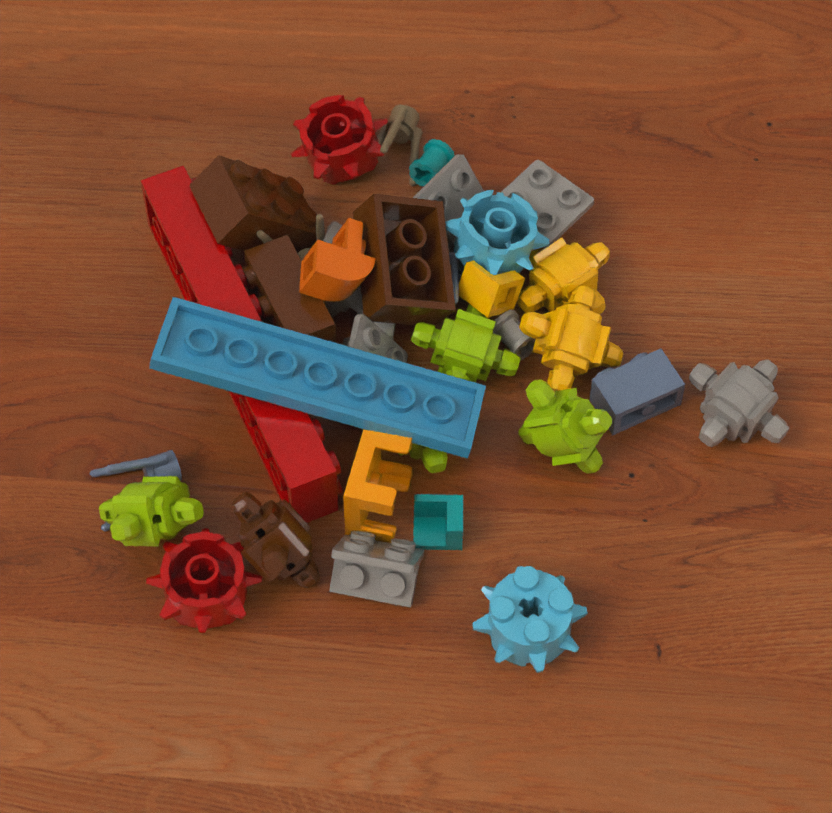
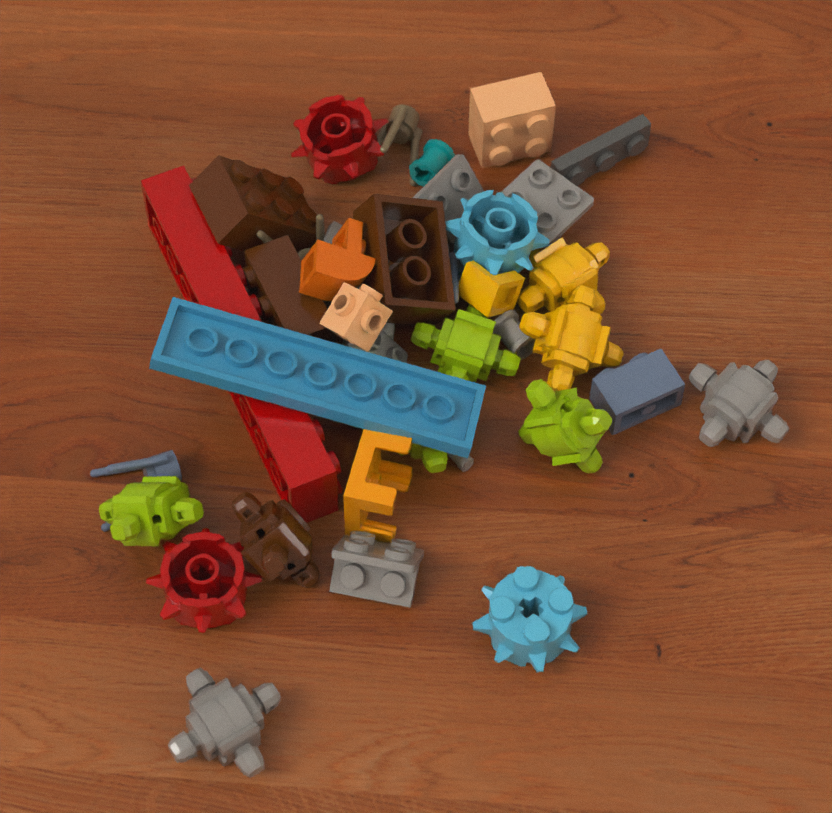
(224, 722): none -> light grey piece
(357, 315): none -> light nougat brick
(438, 522): teal panel -> none
(462, 463): none -> light grey piece
(511, 120): none -> light nougat brick
(604, 150): none -> dark grey plate

